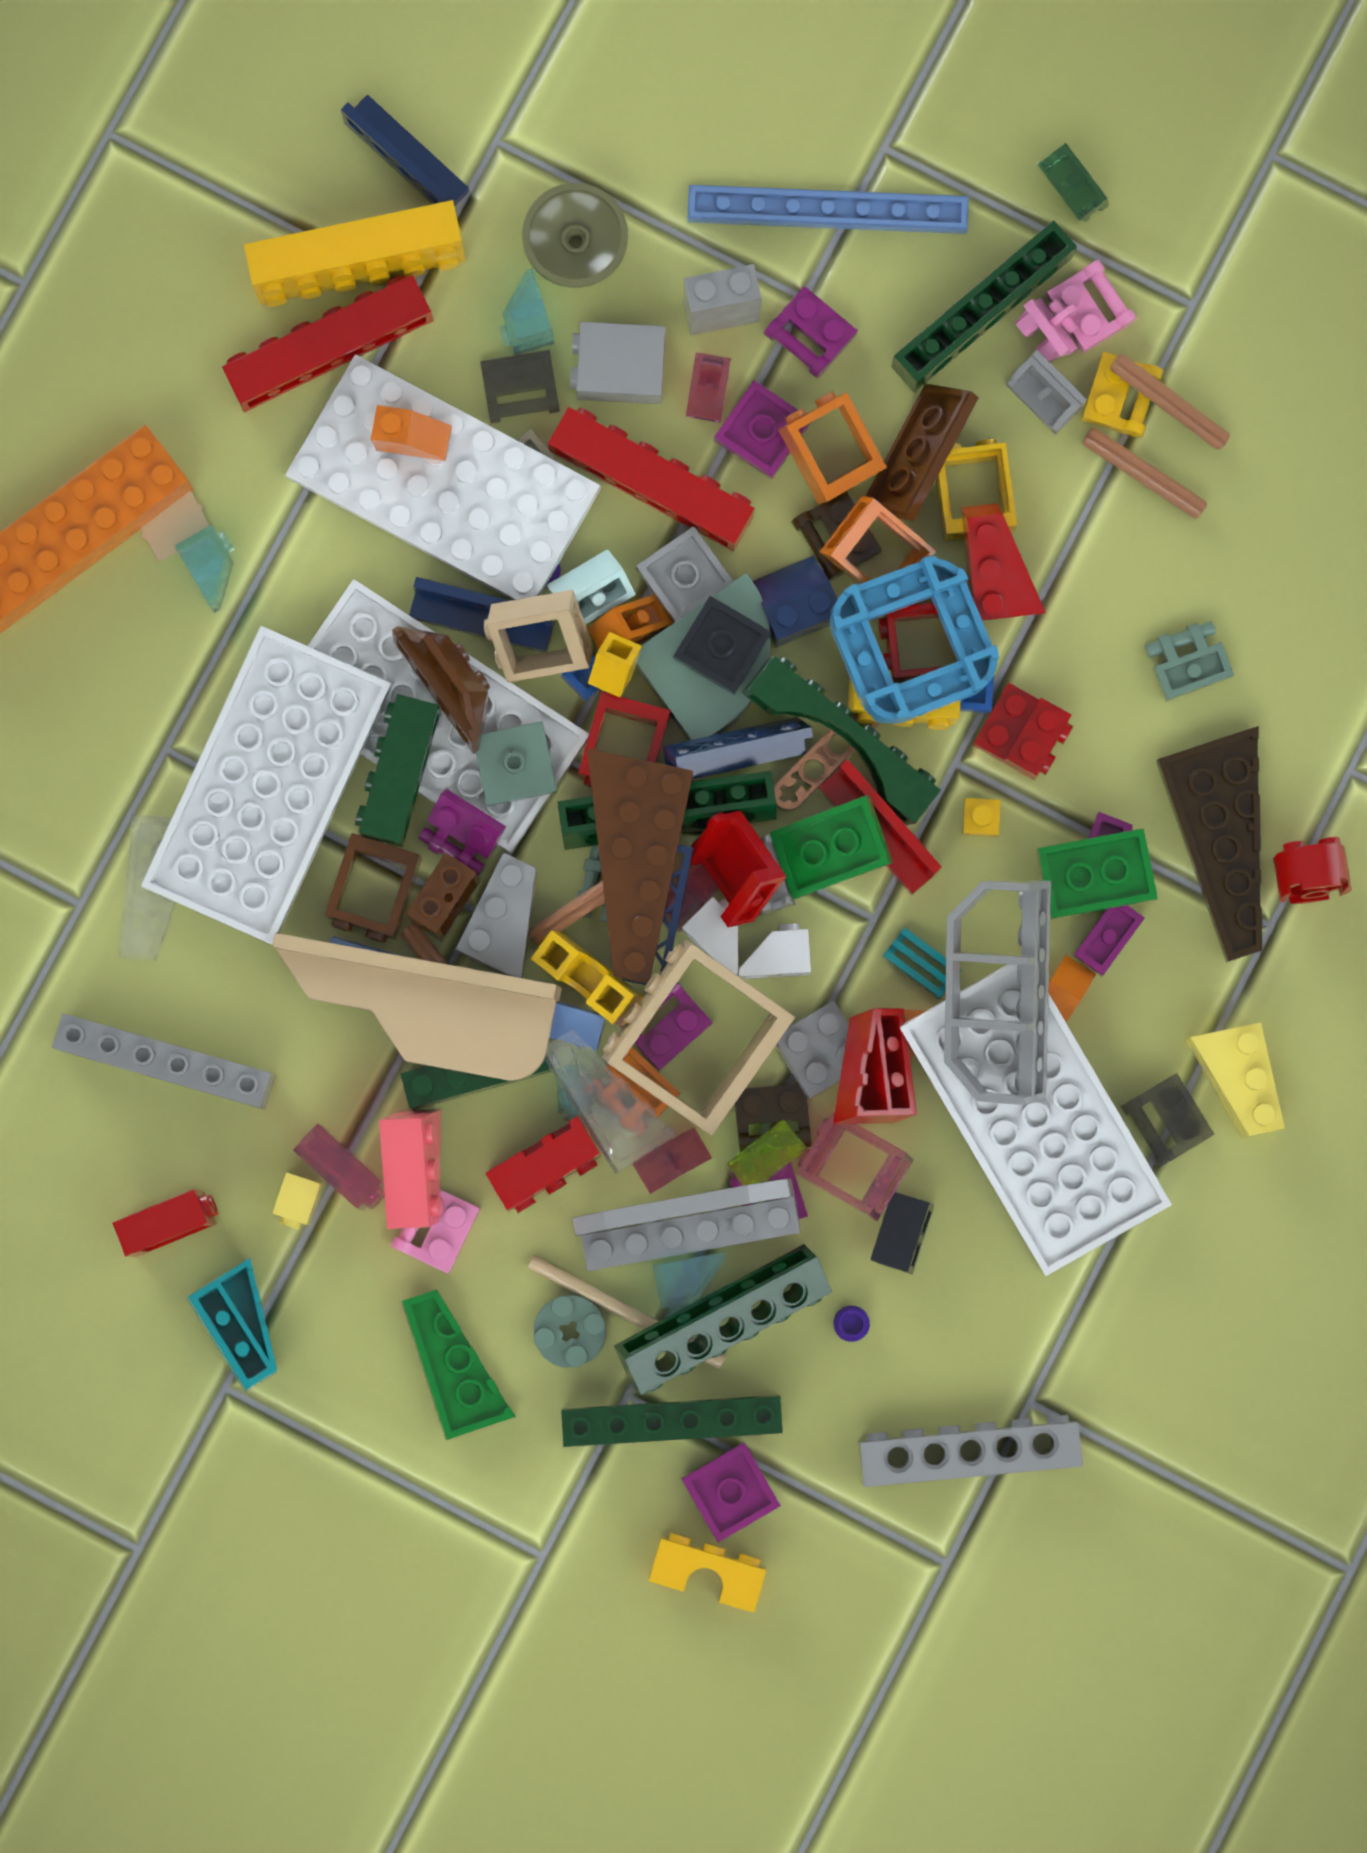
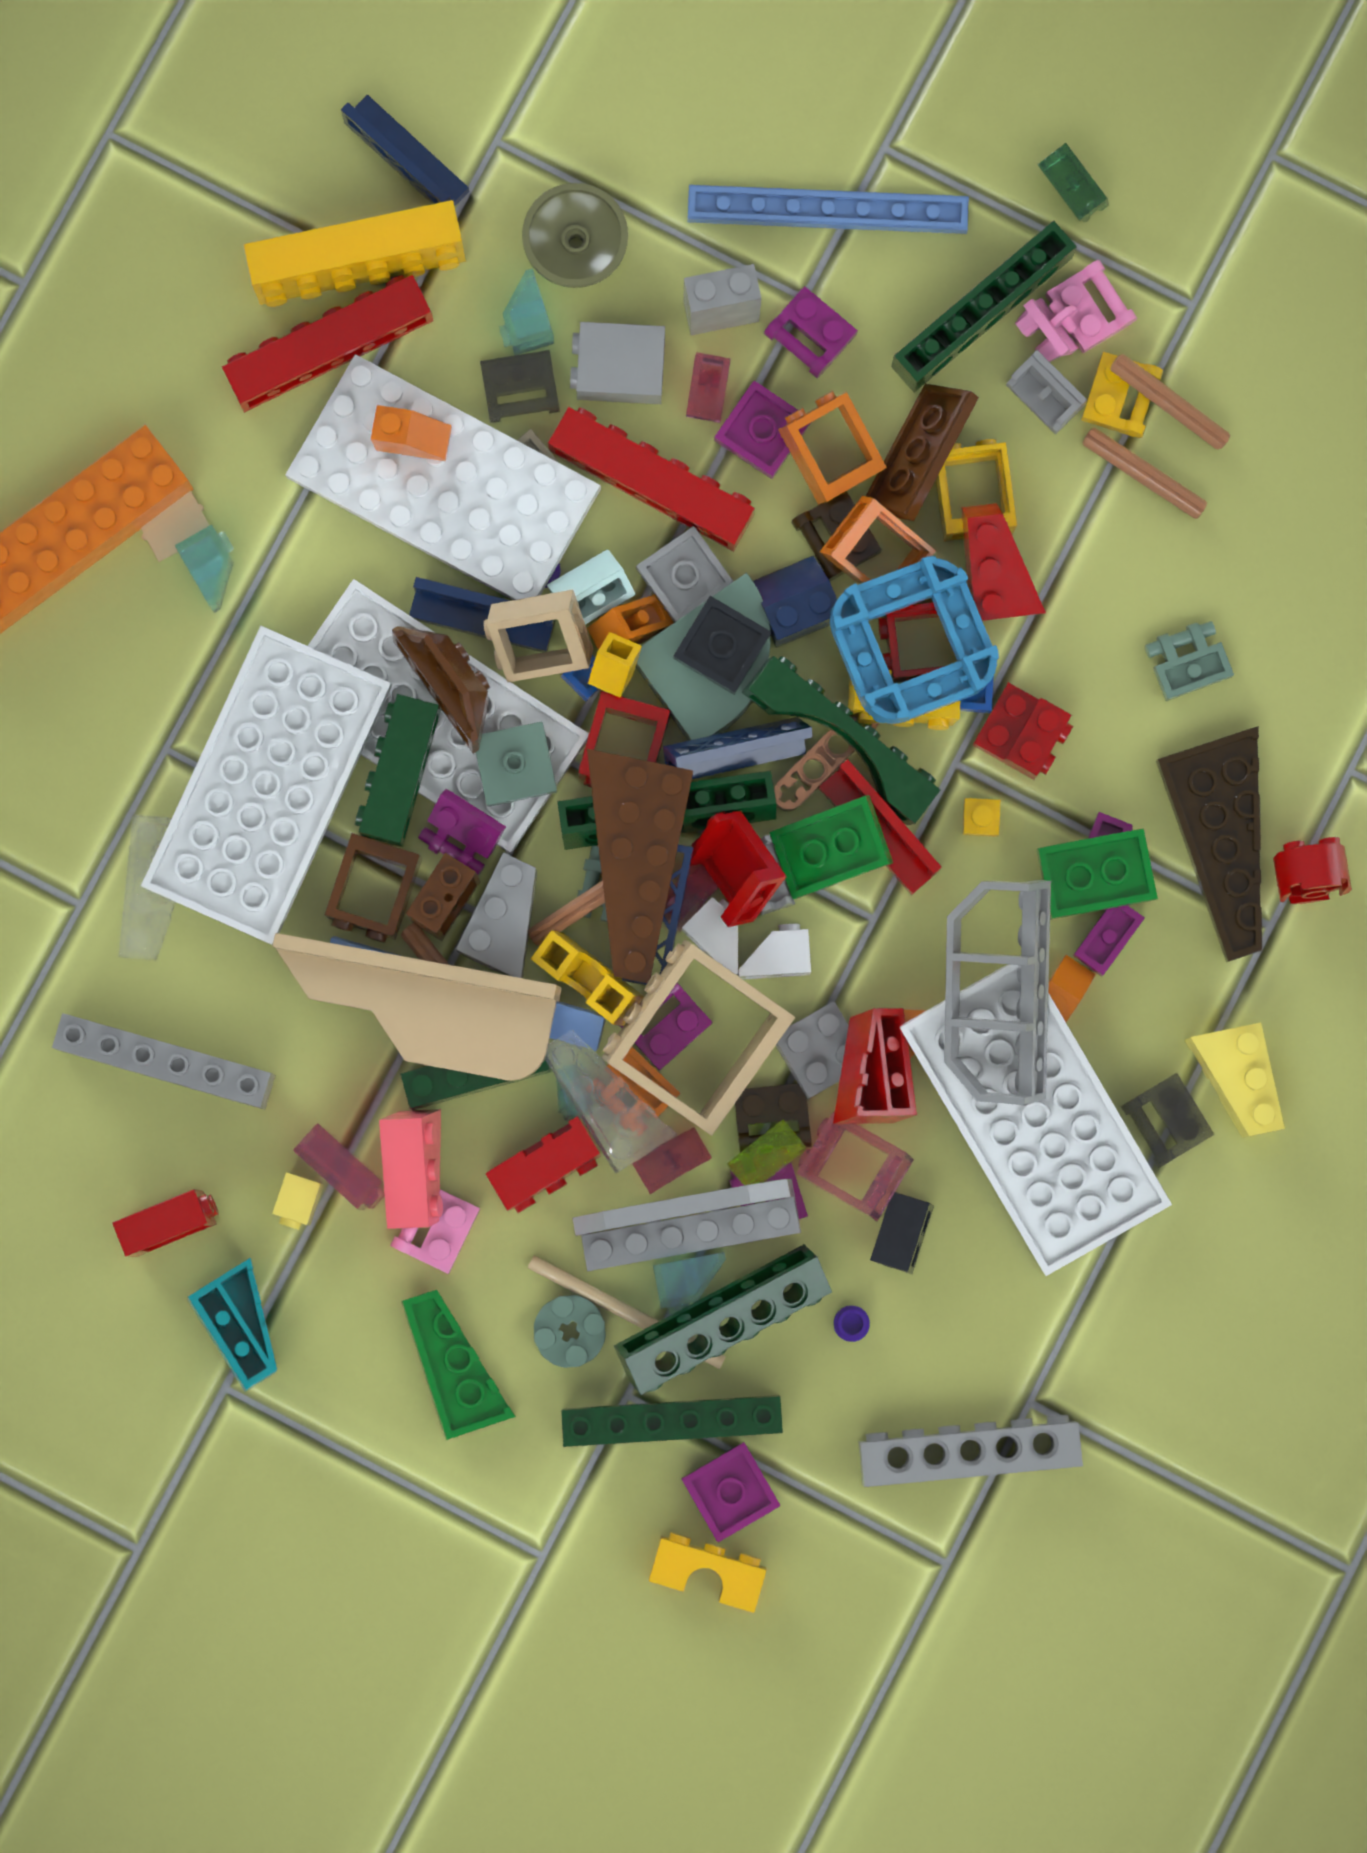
(898, 945): teal tile -> none

